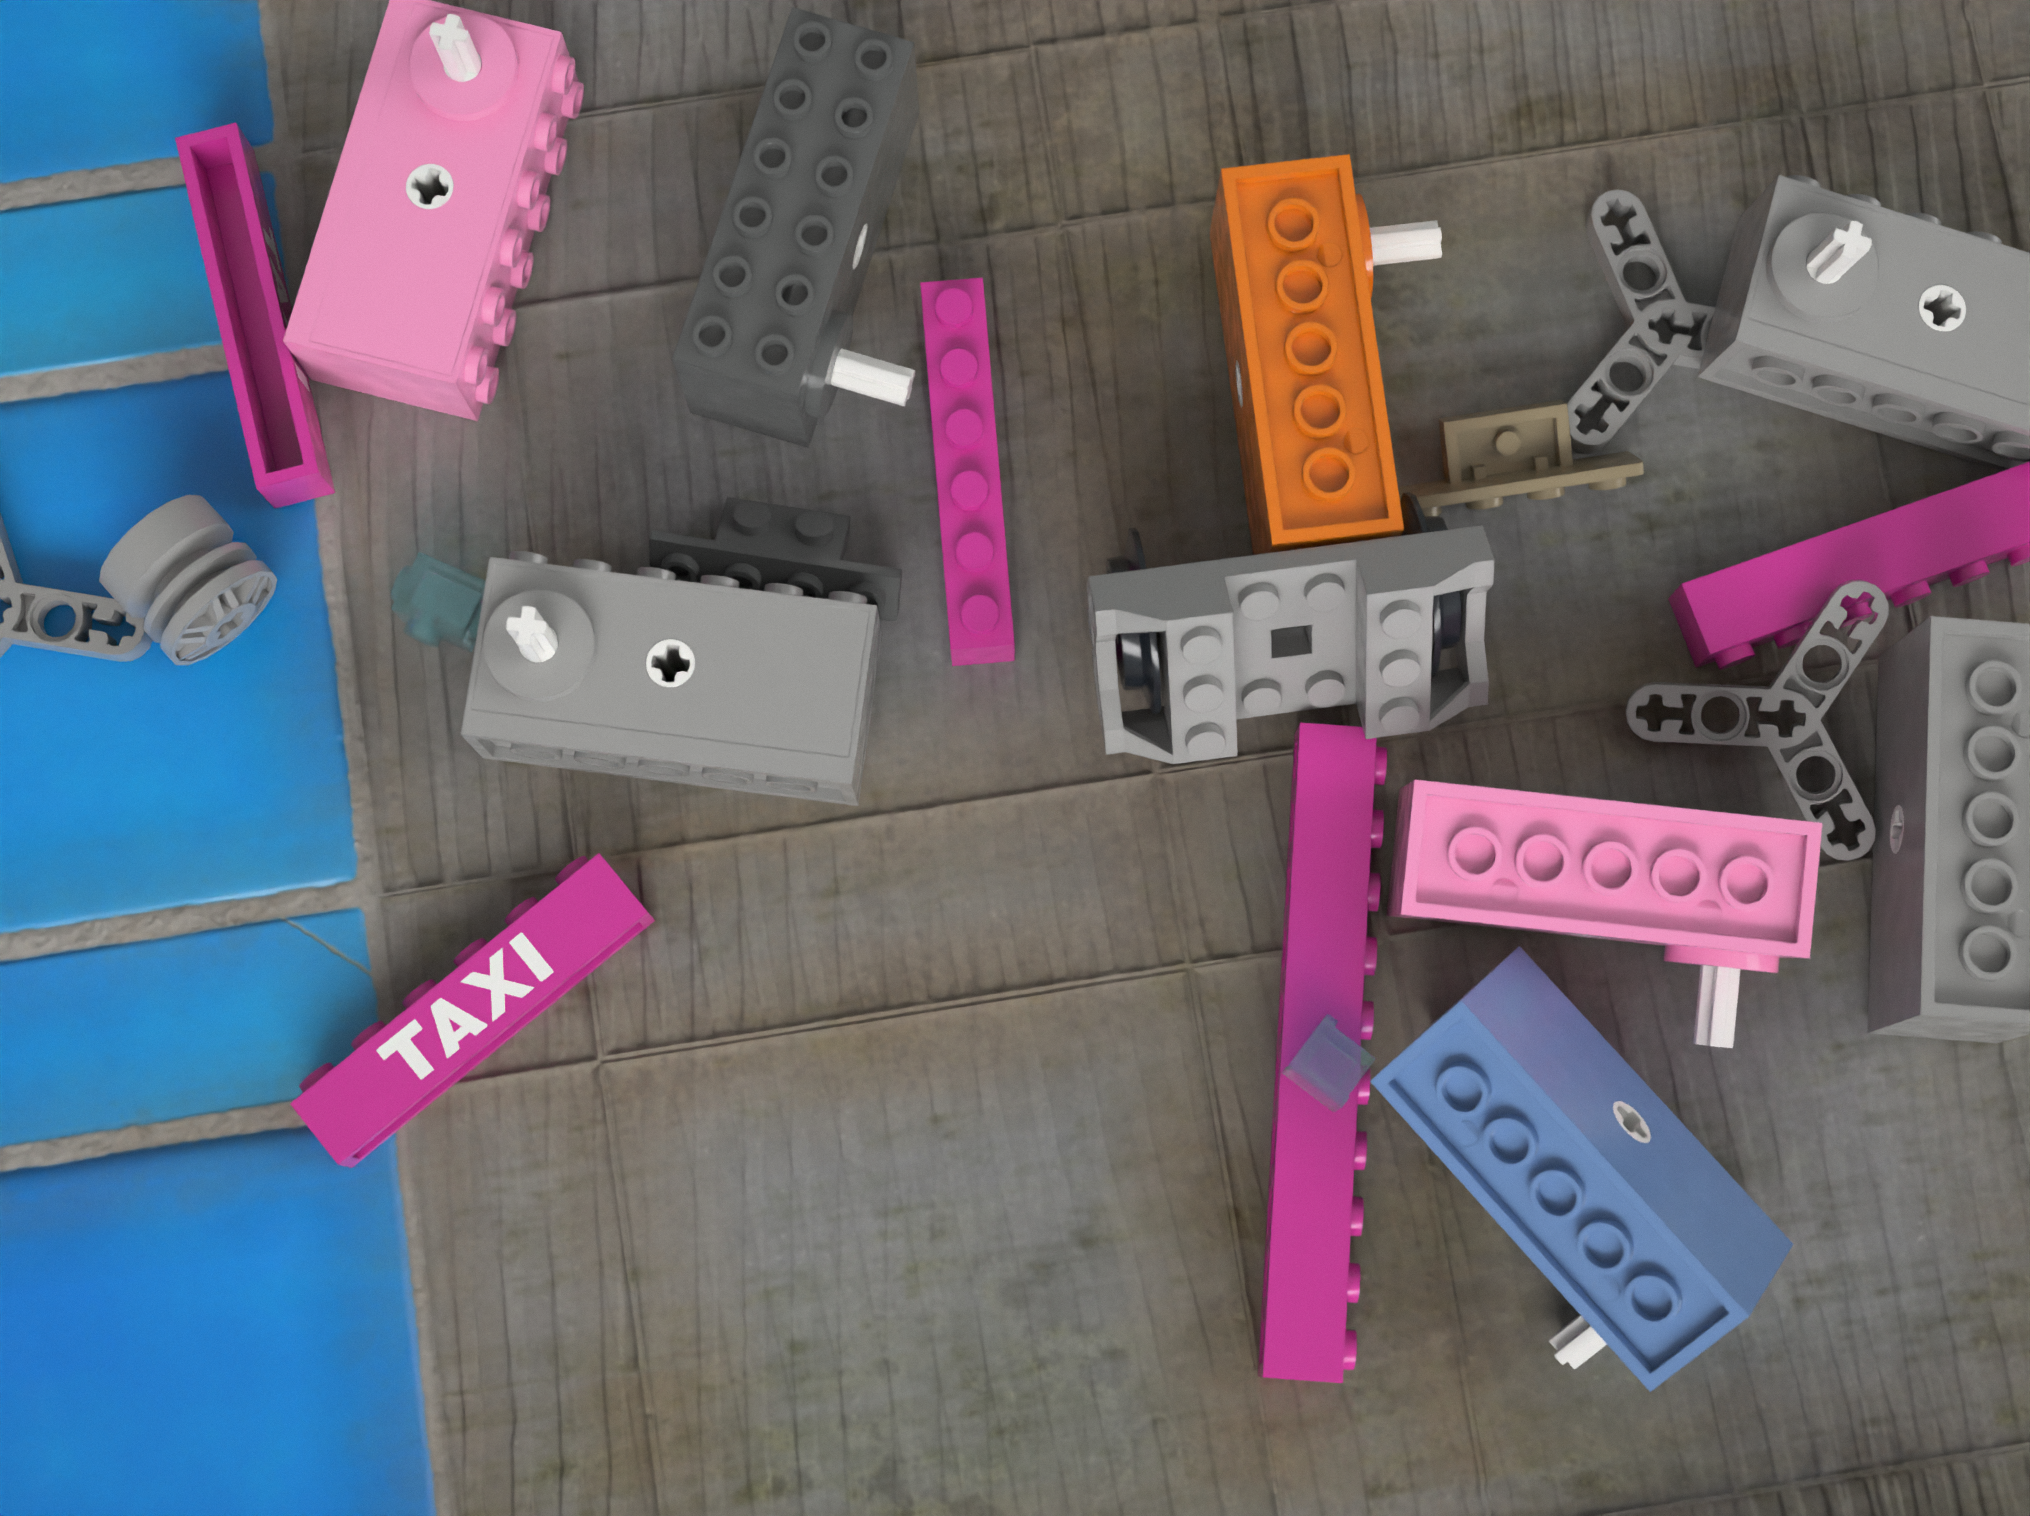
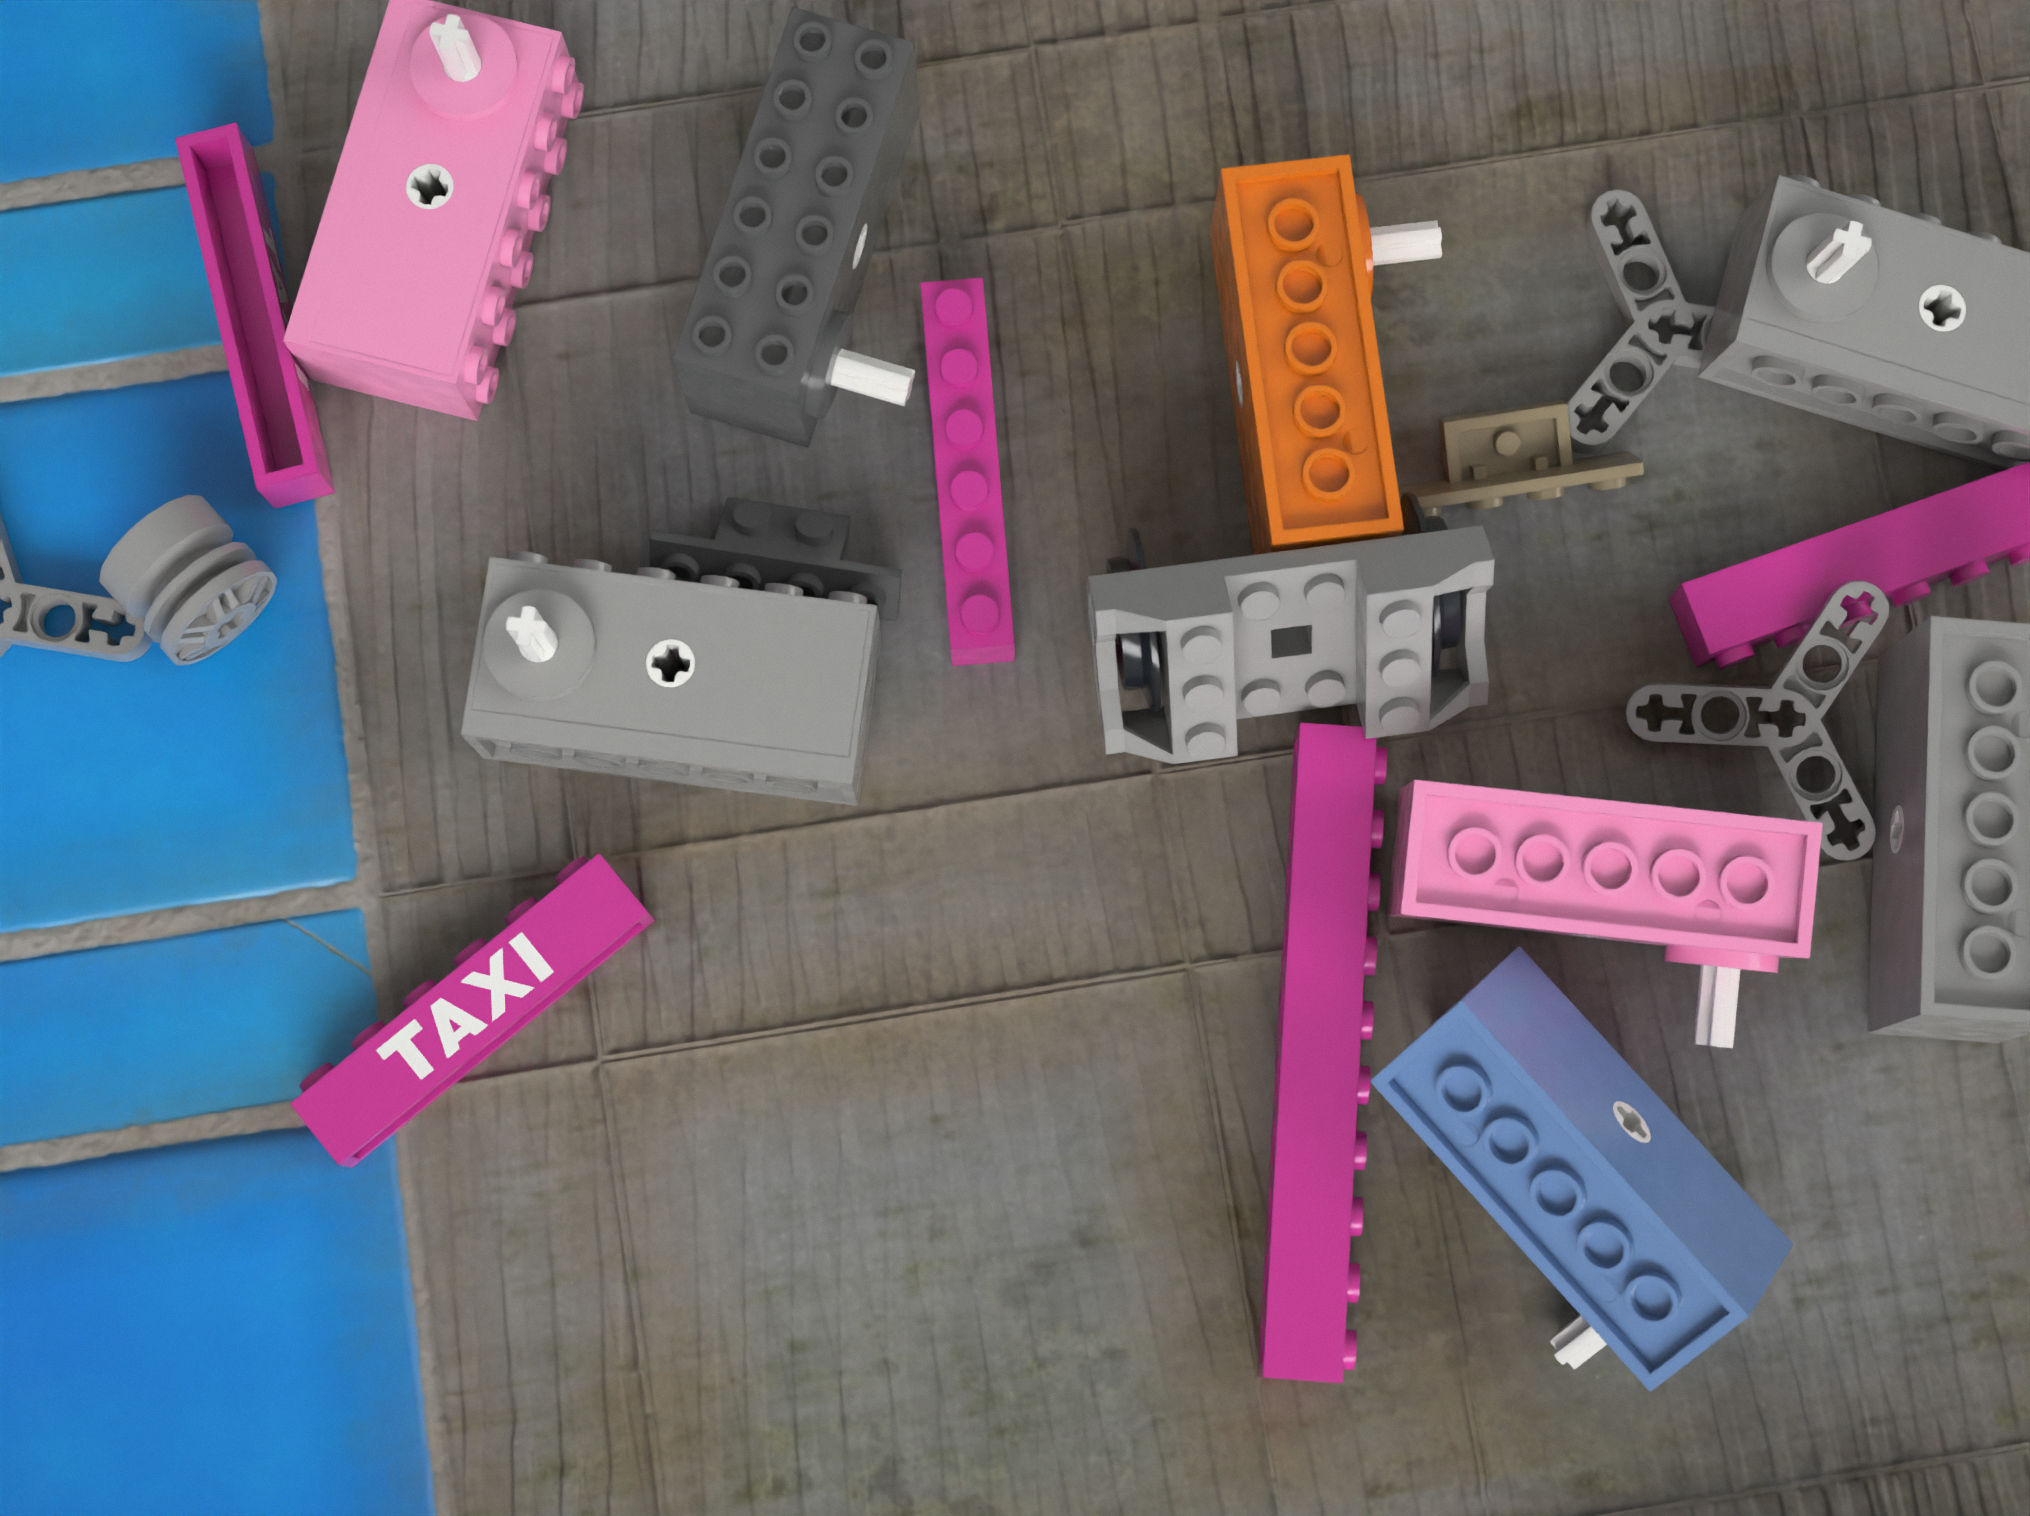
(438, 602): clear light blue brick -> none
(1328, 1064): clear light blue panel -> none

